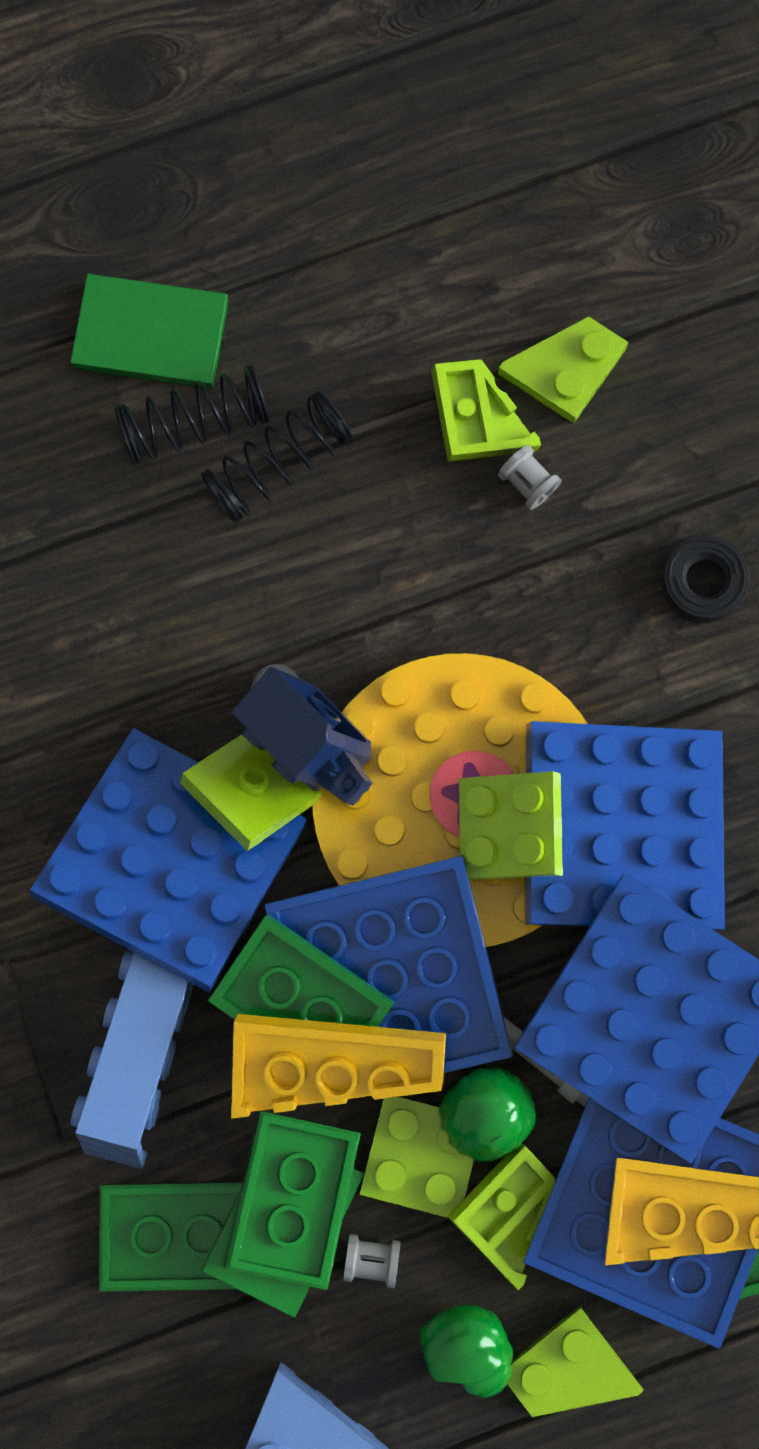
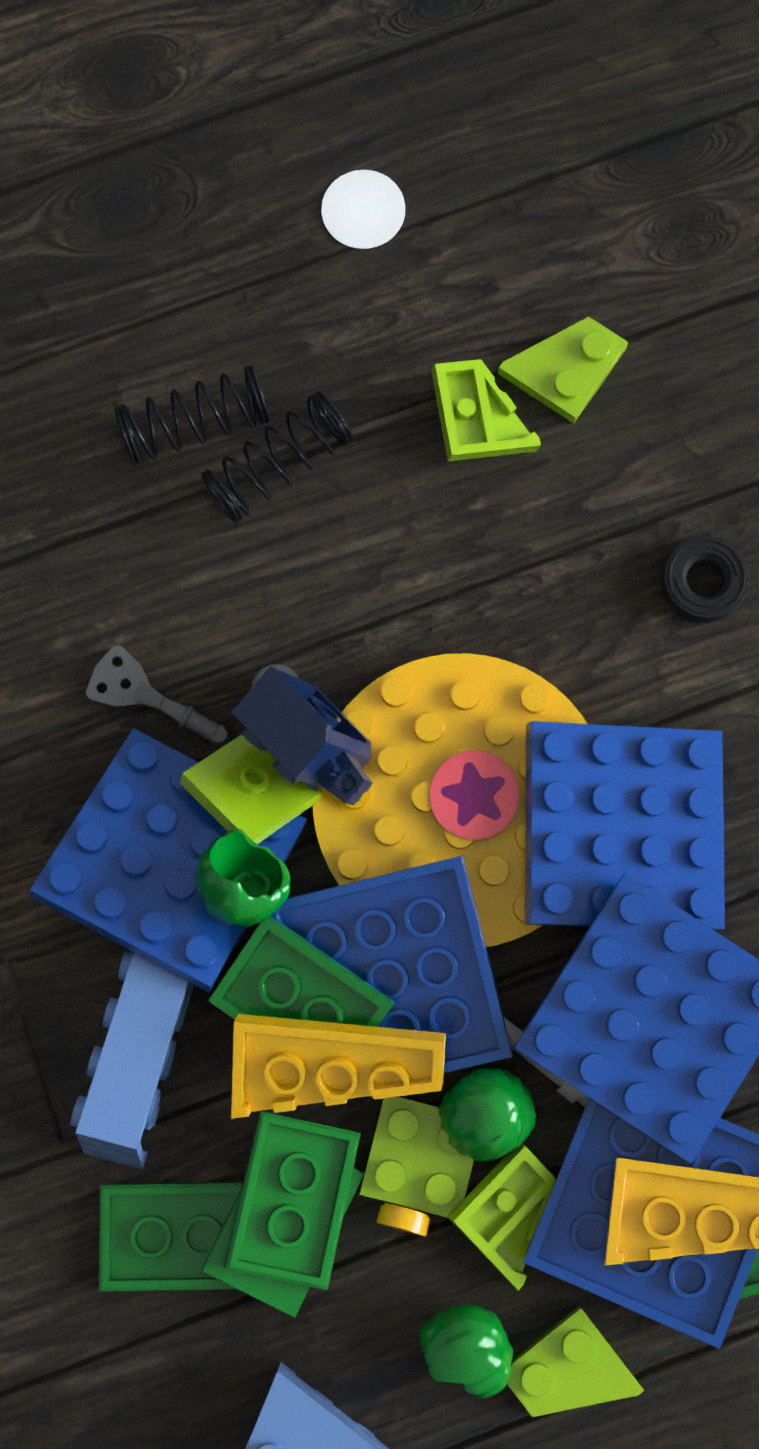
(143, 694): none -> dark grey piece
(149, 331): green tile -> none
(241, 880): none -> green hair
(363, 209): none -> white sticker
(371, 1270): light grey bush -> none
(403, 1219): none -> yellow tile
(511, 825): lime plate -> none
(529, 477): light grey bush -> none

